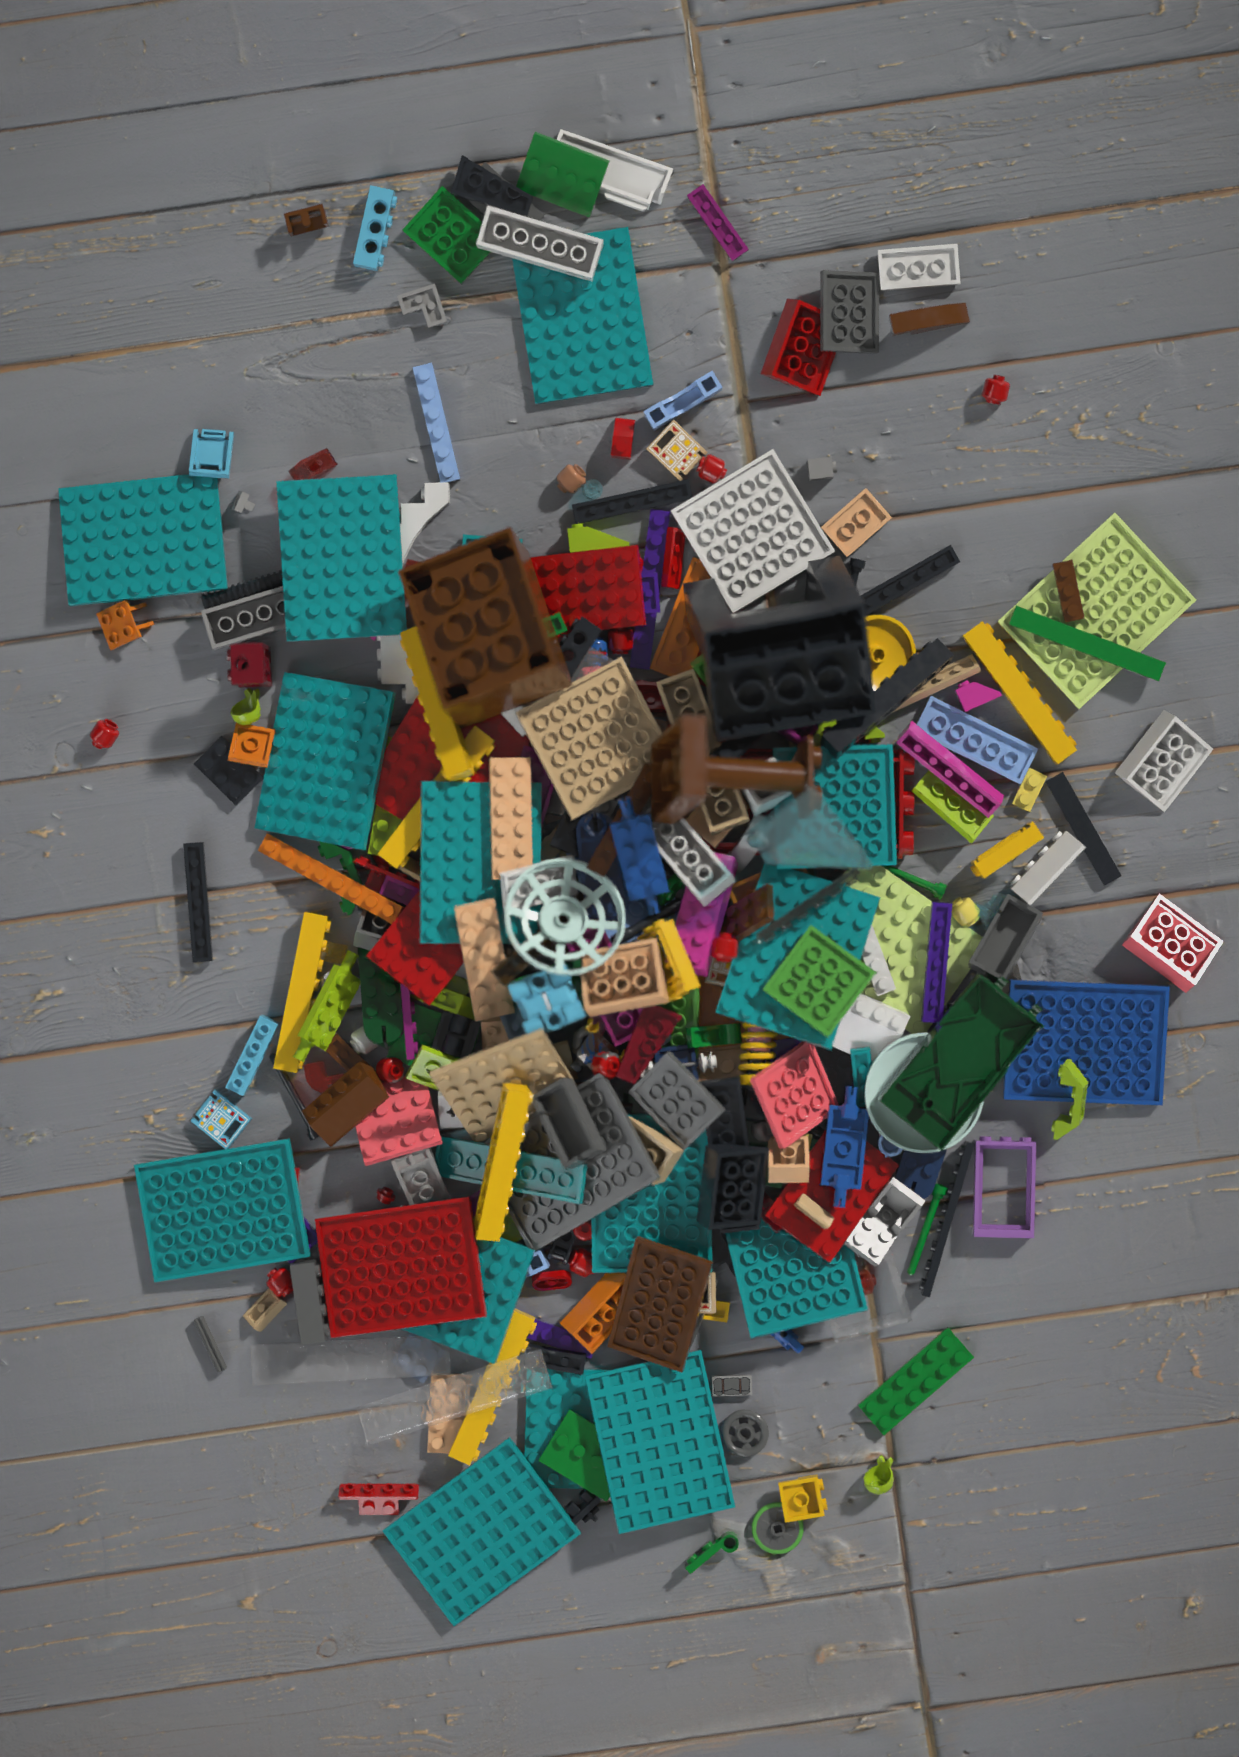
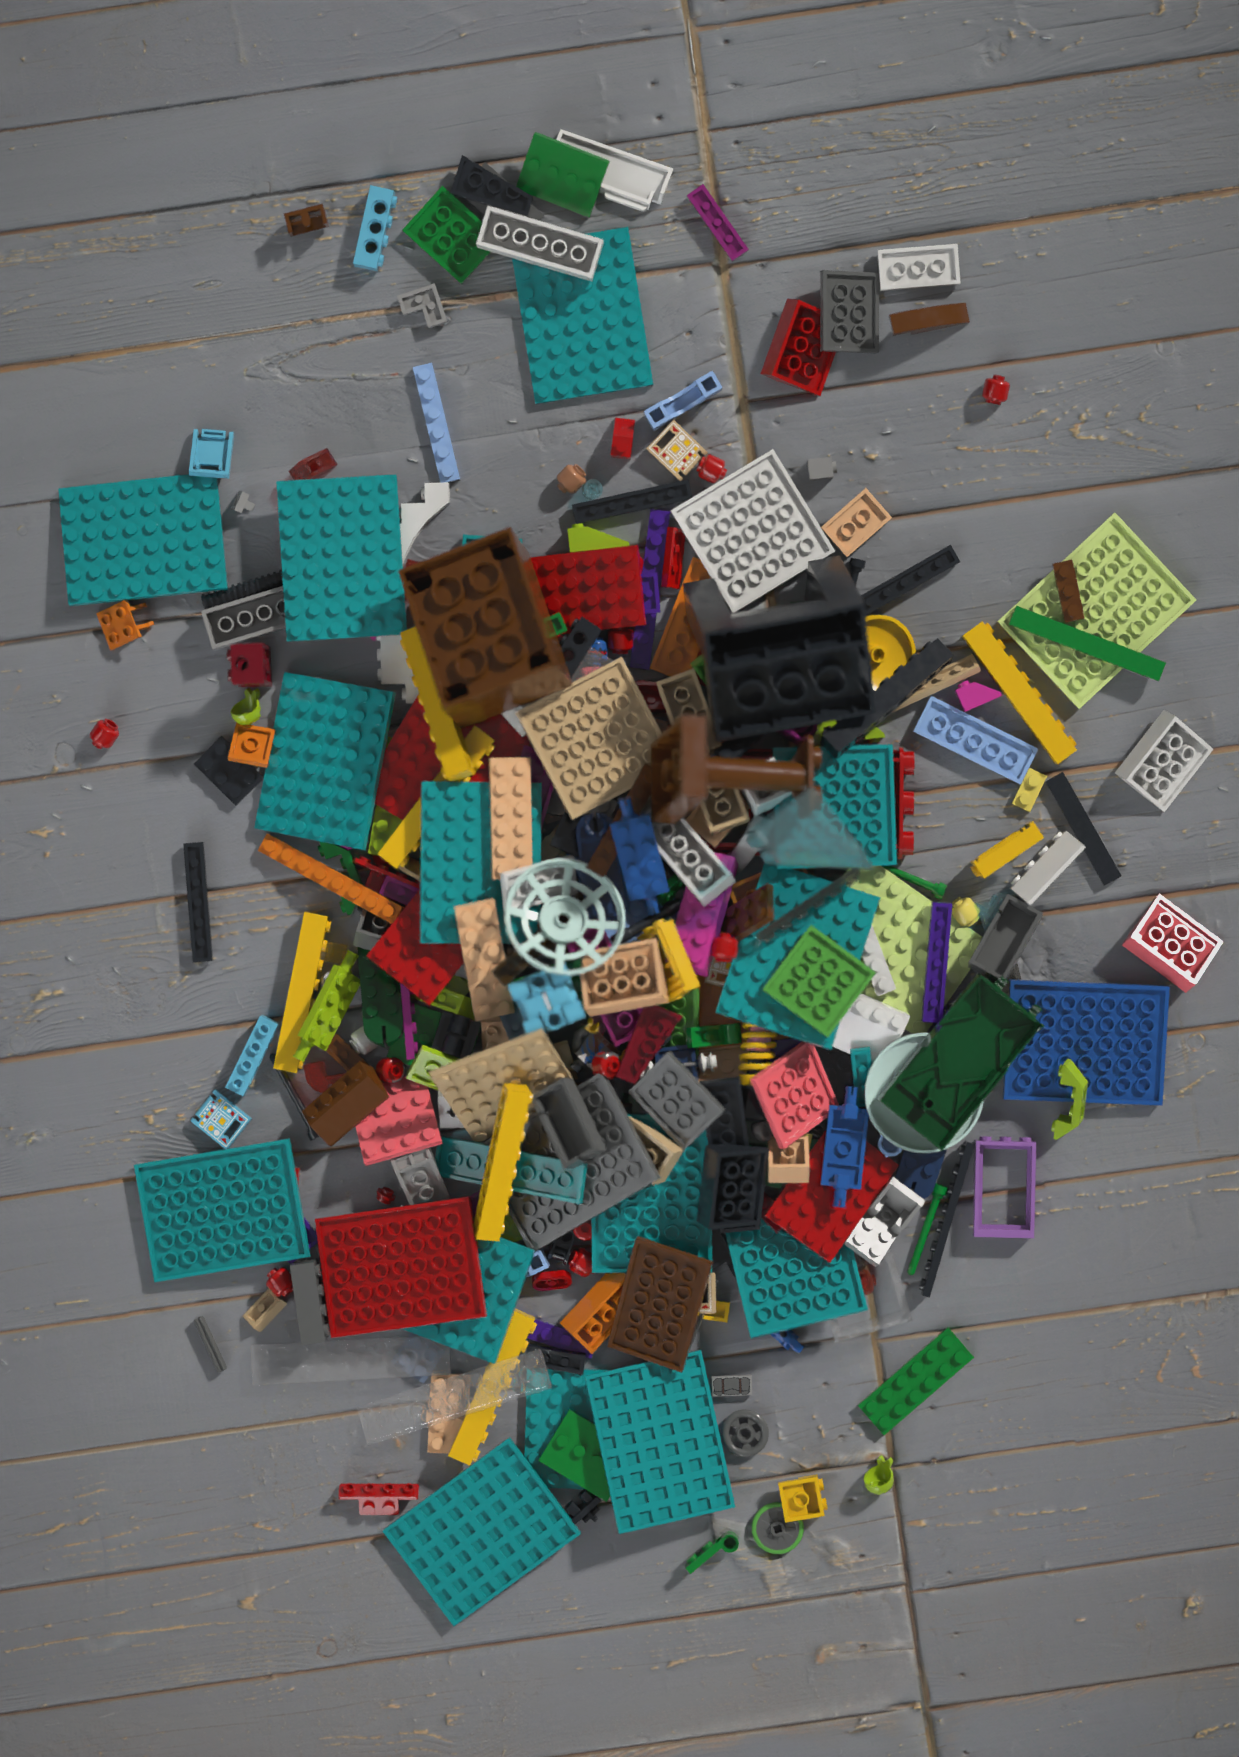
(814, 1211): tan slope -> none
(950, 769): dark pink brick -> none
(951, 806): lime plate -> none

